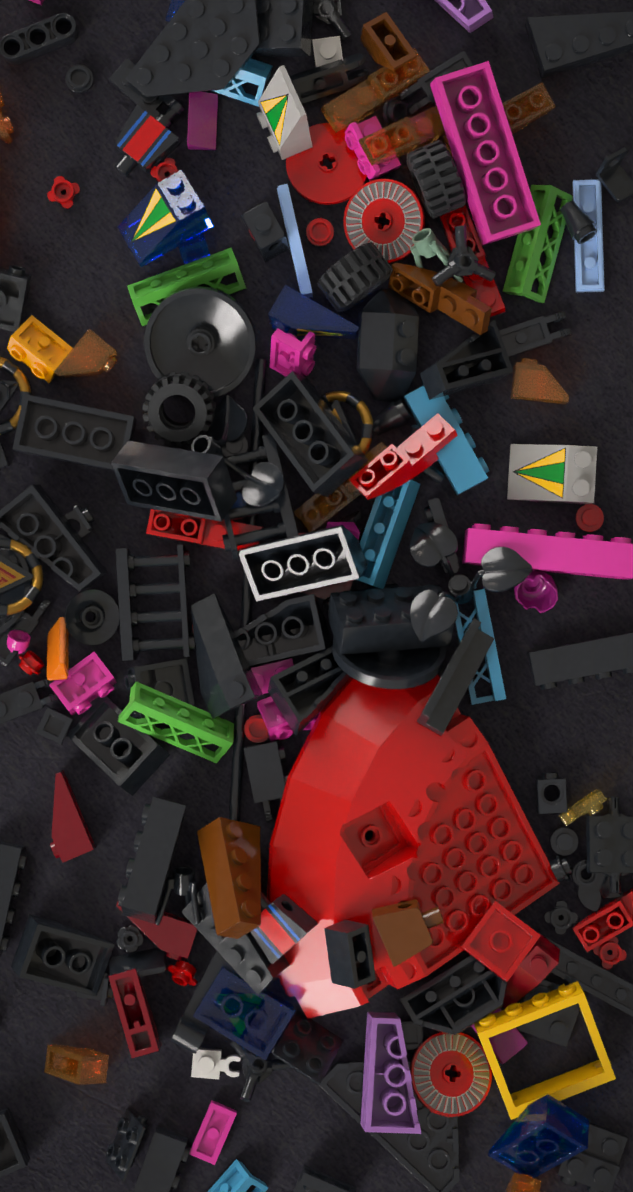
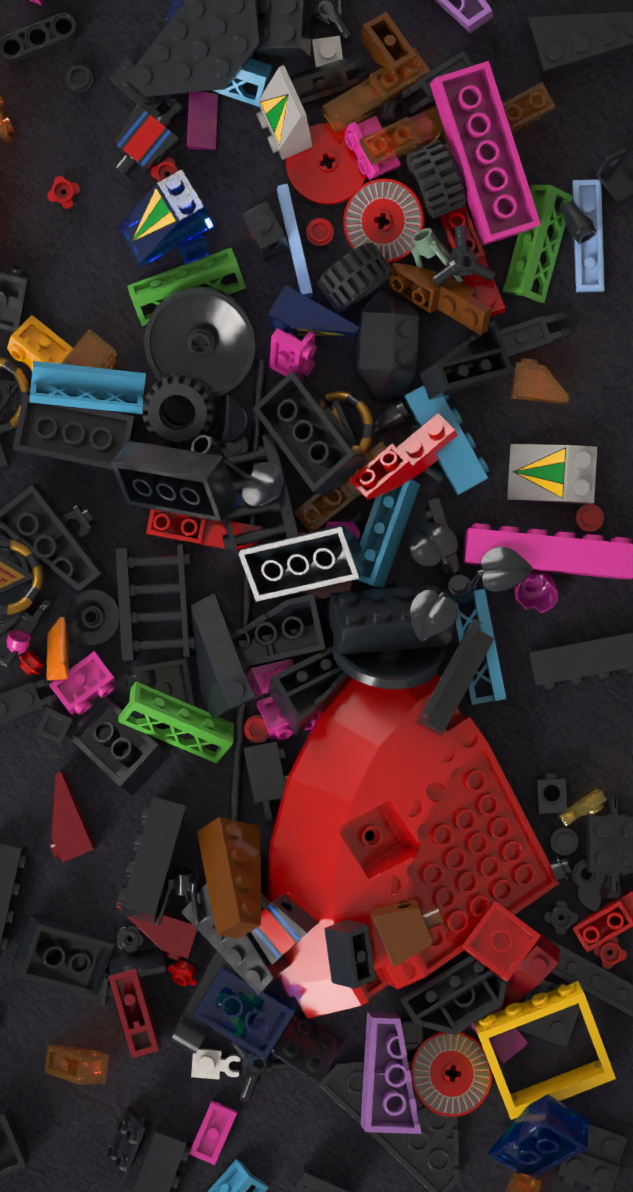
(87, 385): none -> dark azure fence

